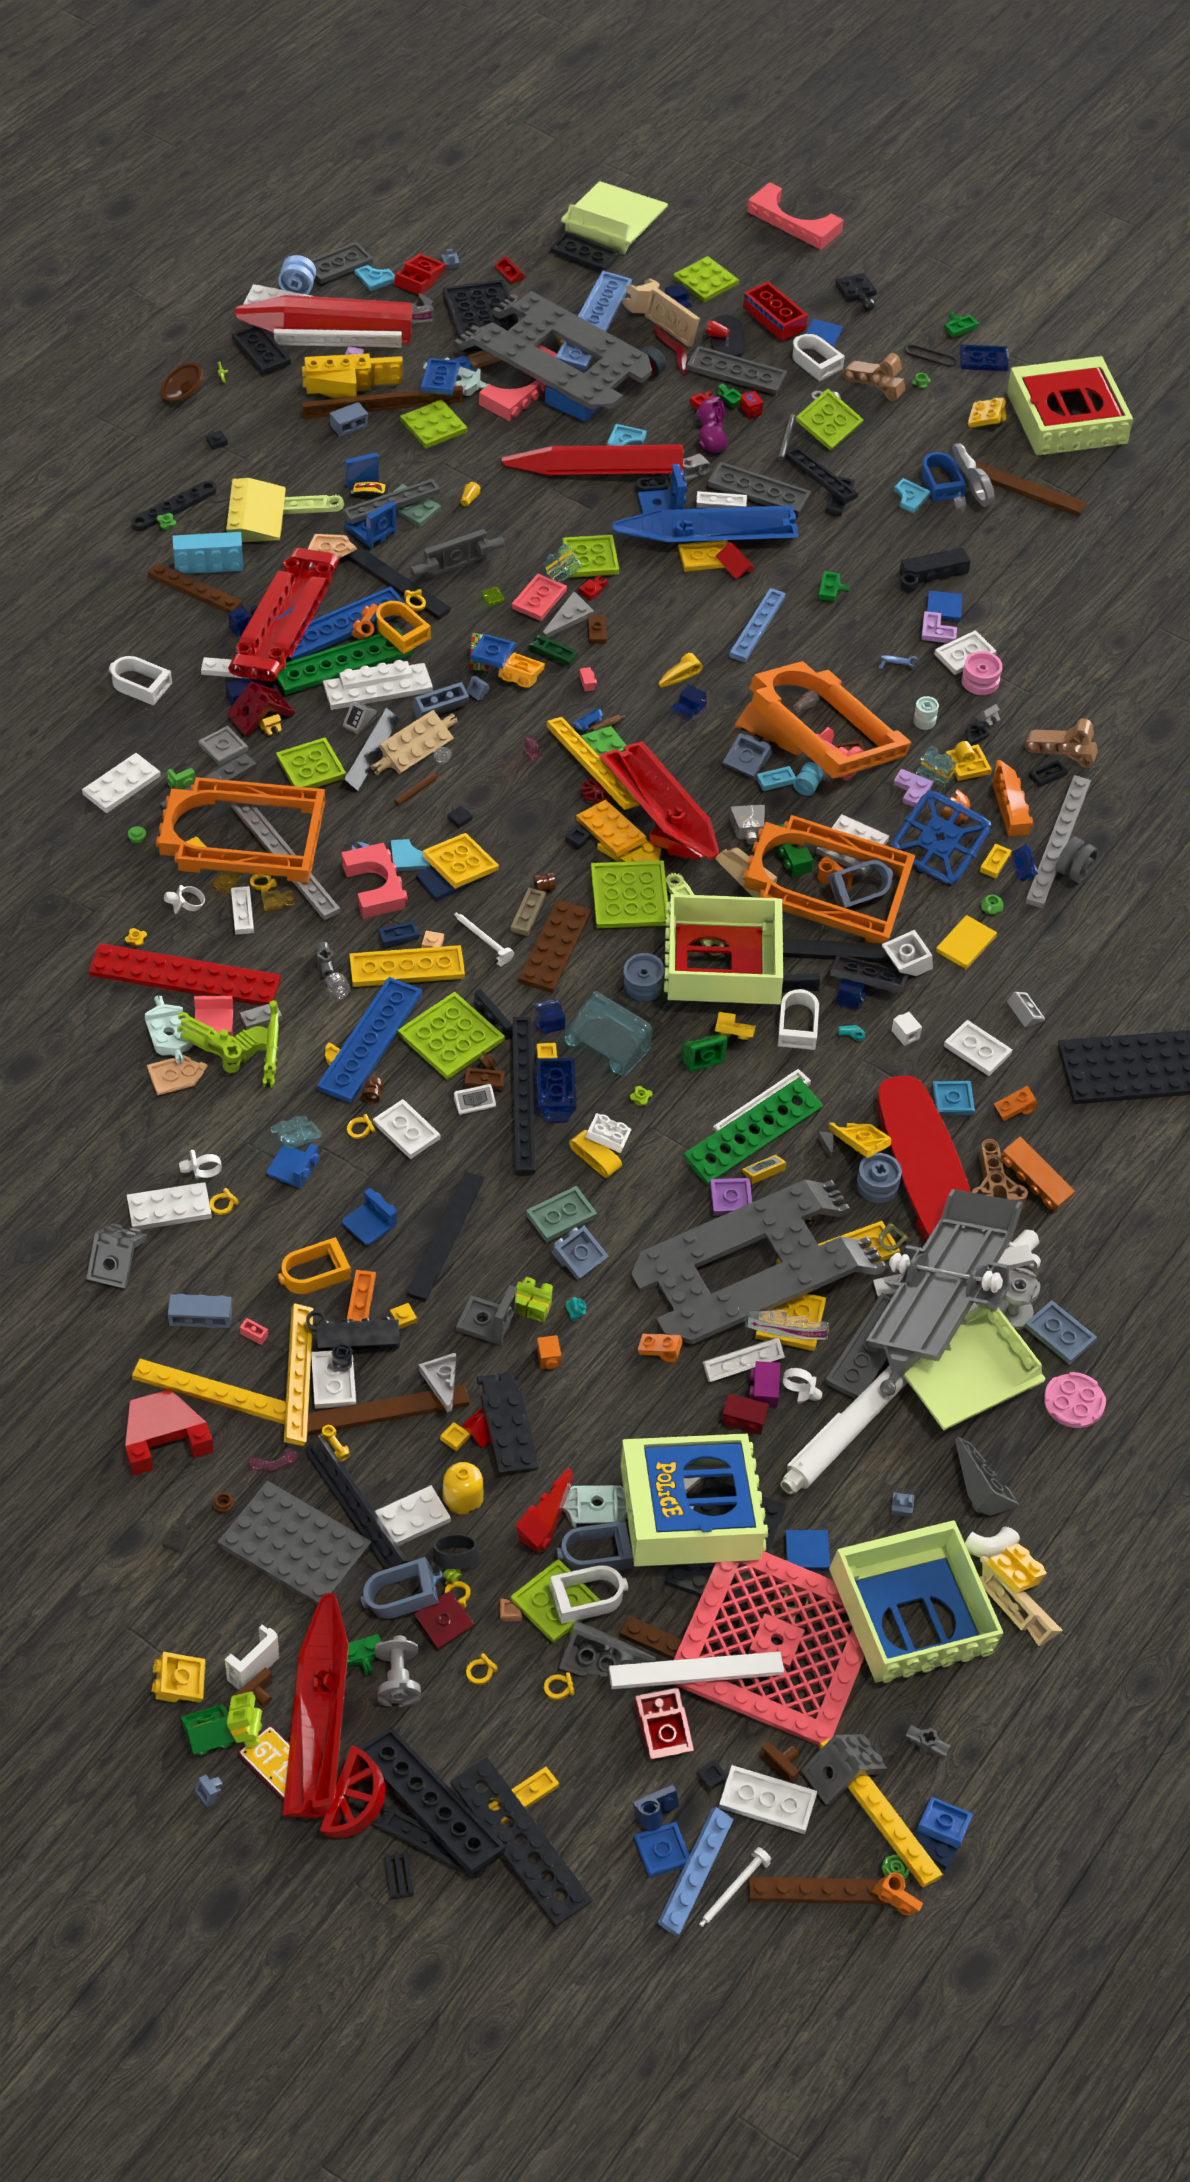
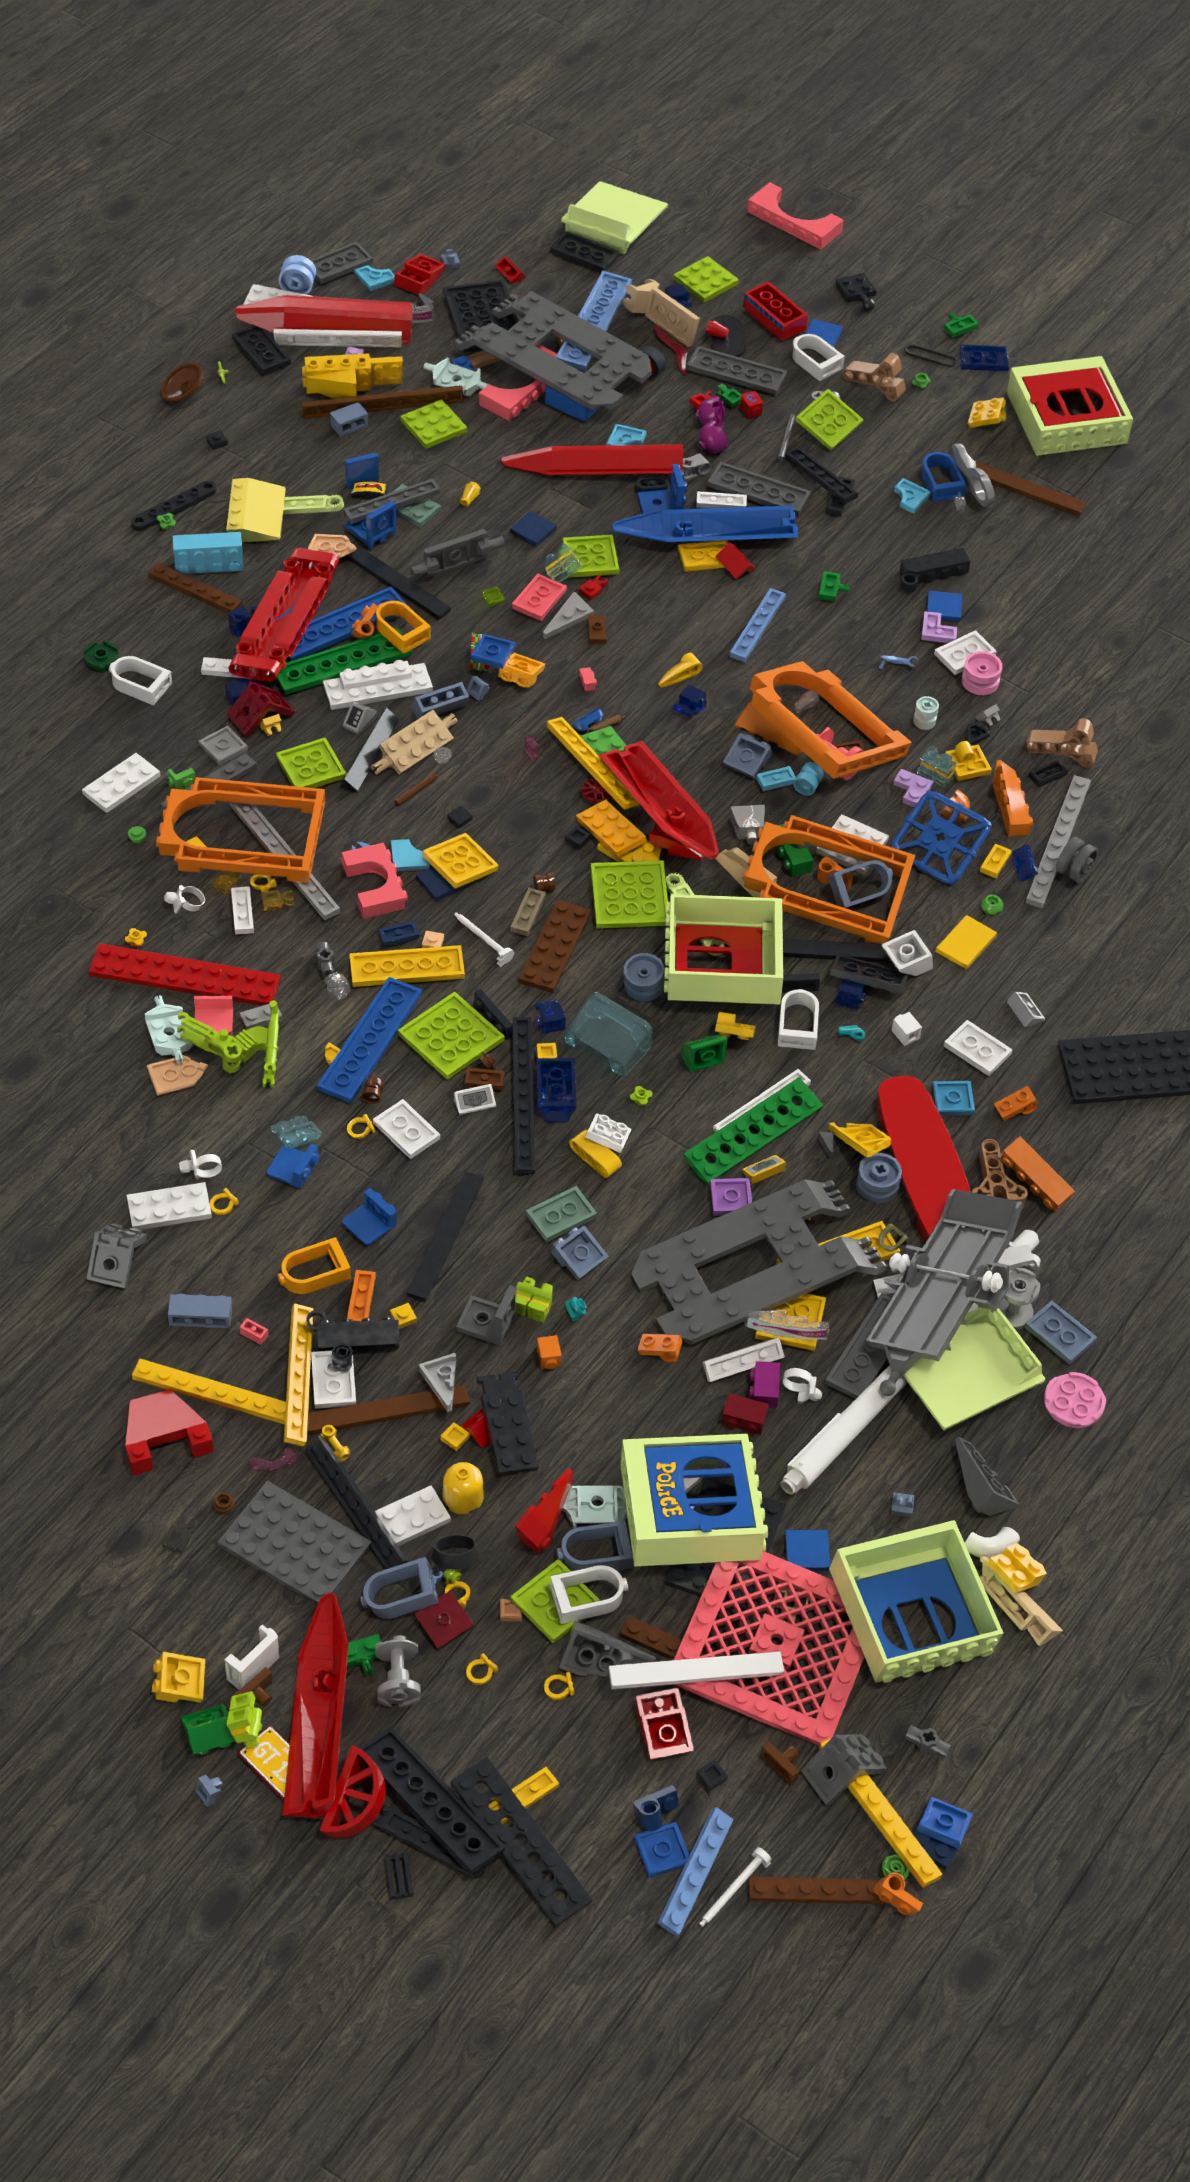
(102, 663): none -> dark green plate
(408, 594): yellow piece -> none
(440, 376): blue tile -> none
(533, 528): none -> dark blue tile
(553, 650): dark green plate -> none
(768, 1799): white plate -> none

